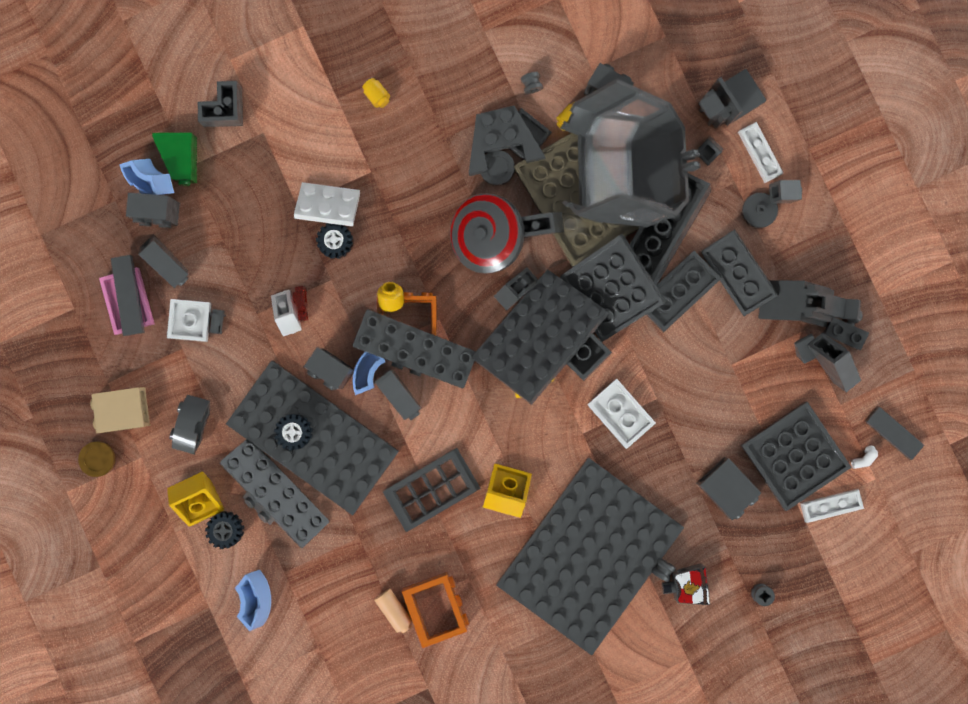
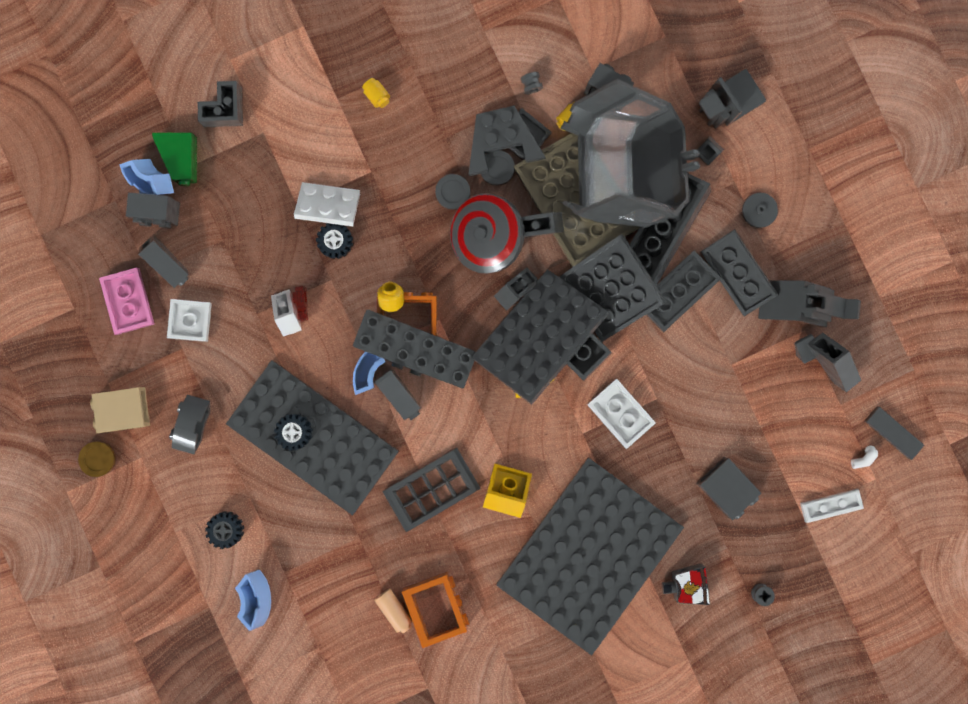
(127, 295): dark grey tile -> none
(194, 499): yellow slope -> none
(217, 321): dark grey pin -> none
(273, 493): dark grey bracket -> none
(328, 368): dark grey brick -> none
(452, 191): none -> dark grey piece
(663, 570): dark grey wheel -> none
(760, 152): white tile -> none
(785, 191): dark grey brick -> none
(795, 456): dark grey plate -> none
(847, 332): dark grey plate -> none

